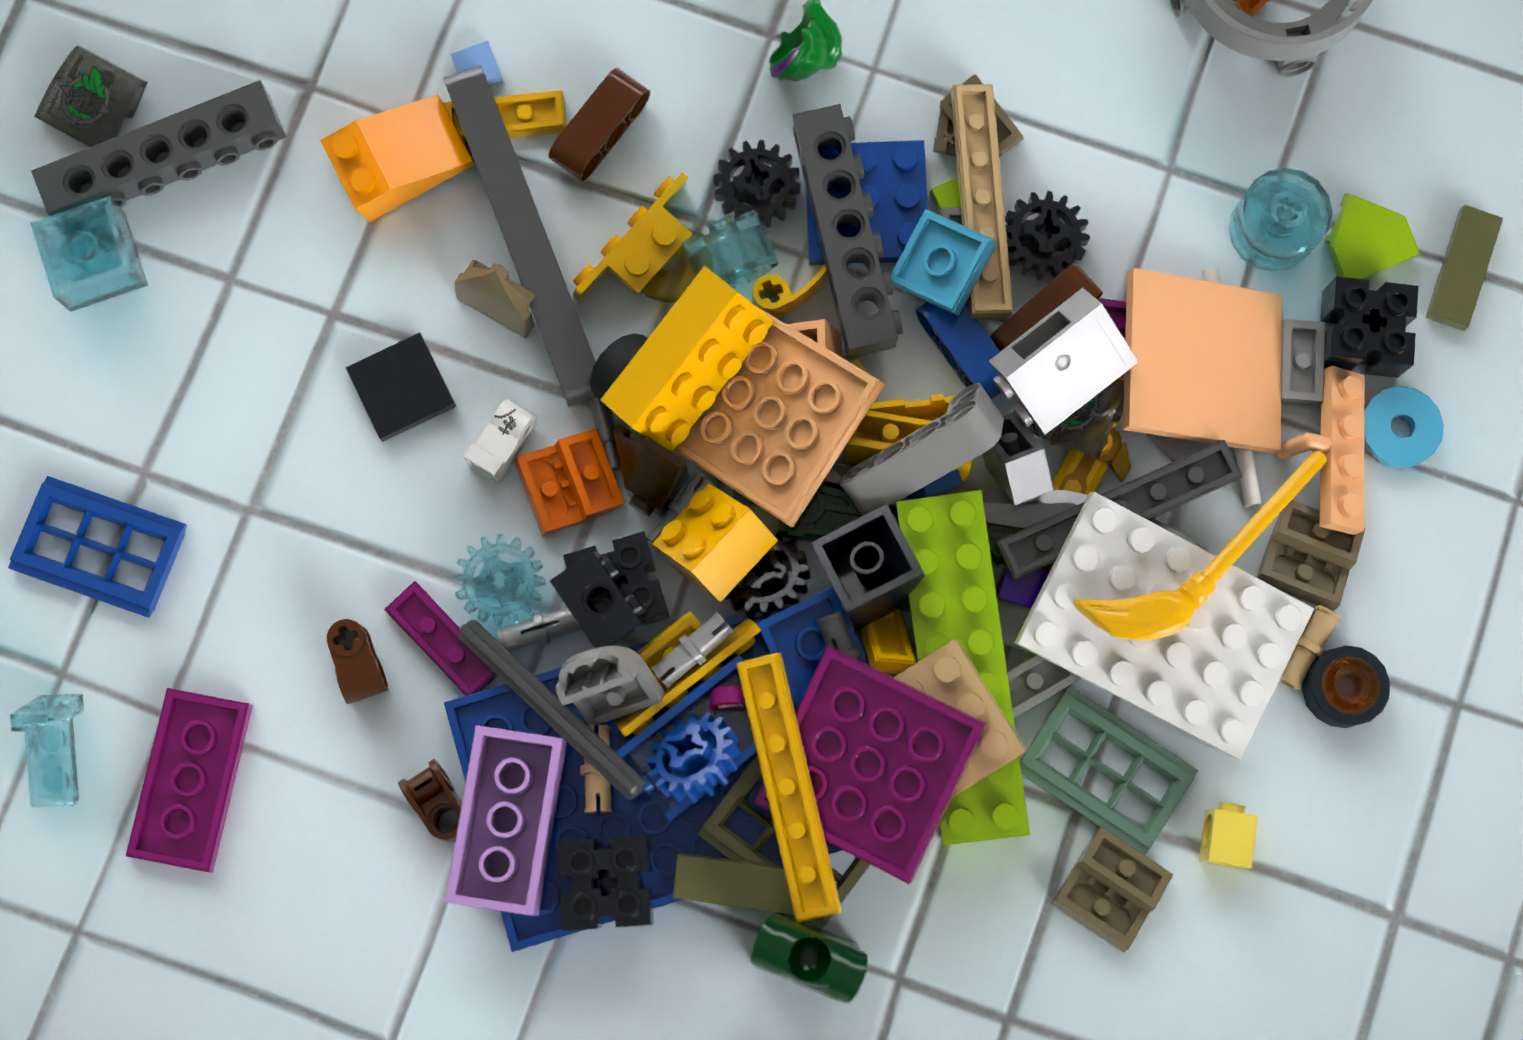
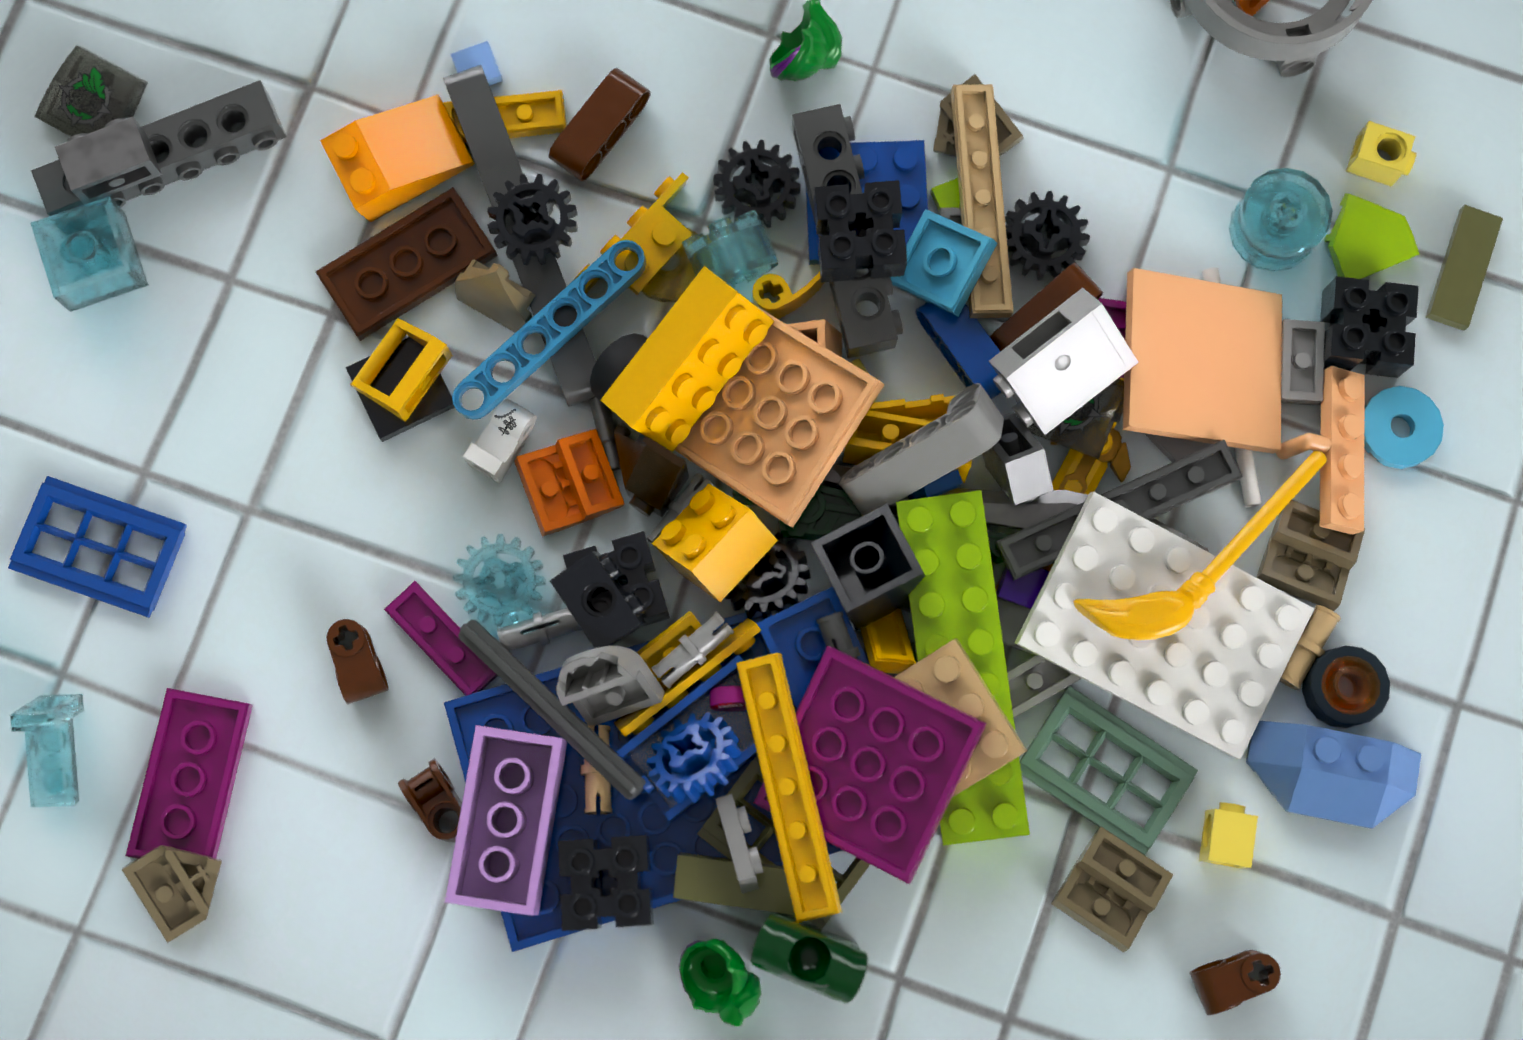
(107, 160): none -> flat silver brick
(174, 887): none -> dark tan slope
(405, 263): none -> reddish brown tile
(415, 381): none -> yellow tile
(540, 204): none -> black gear
(544, 324): none -> dark azure beam
(719, 981): none -> green hair
(745, 860): none -> light grey plate
(874, 210): none -> black brick
(1227, 984): none -> reddish brown piece
(1333, 772): none -> medium blue wedge
(1368, 163): none -> light yellow brick

